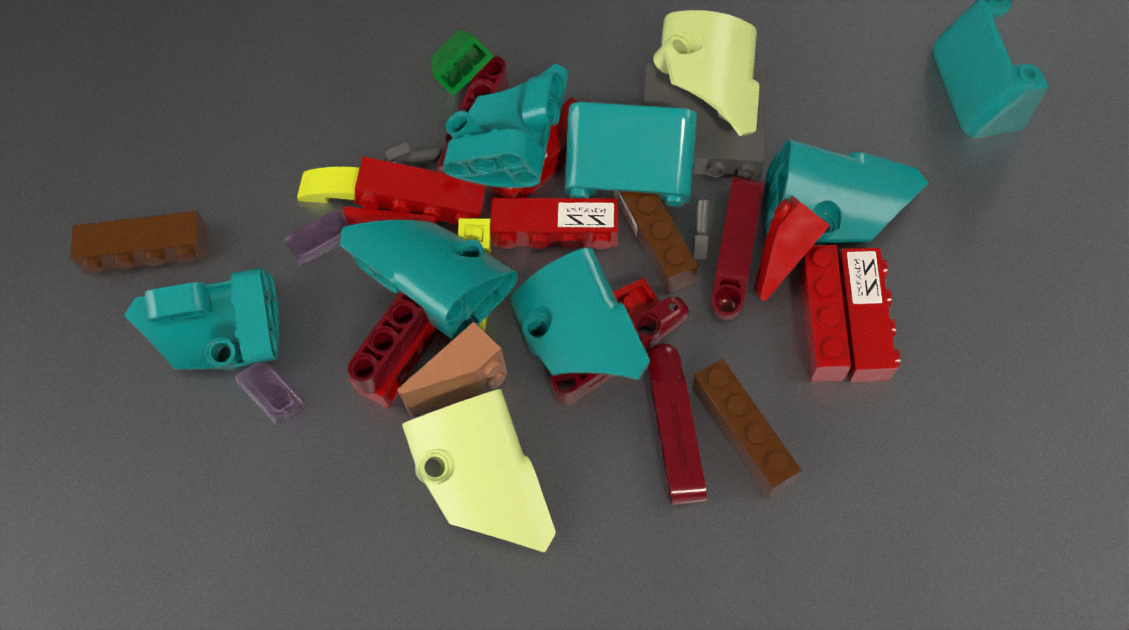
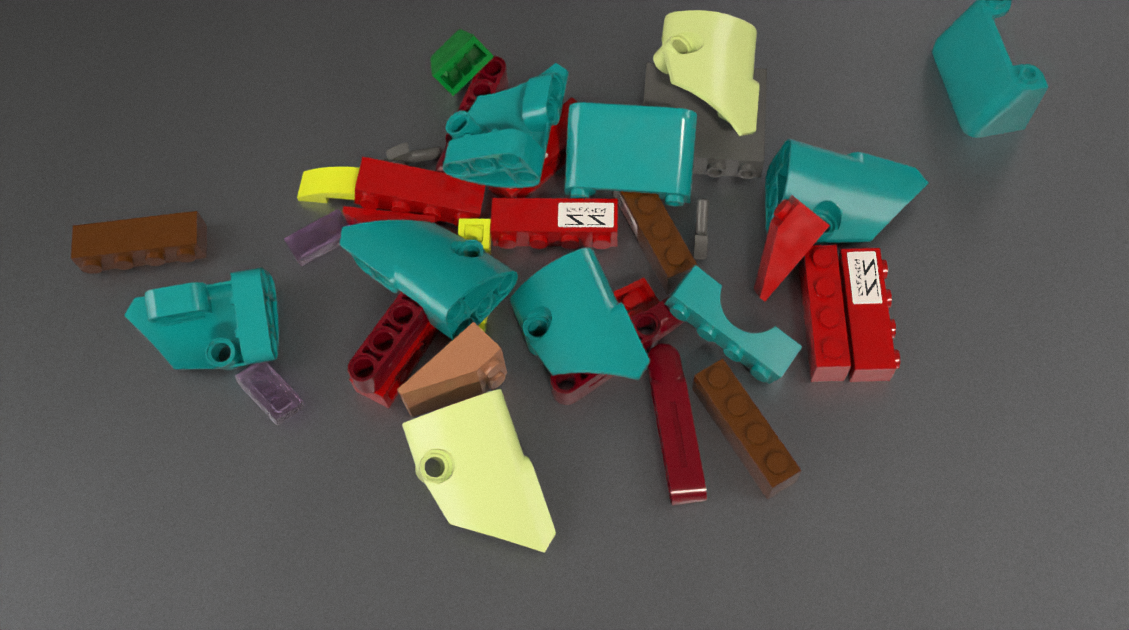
(699, 303): none -> teal arch
(736, 248): dark red piece -> none

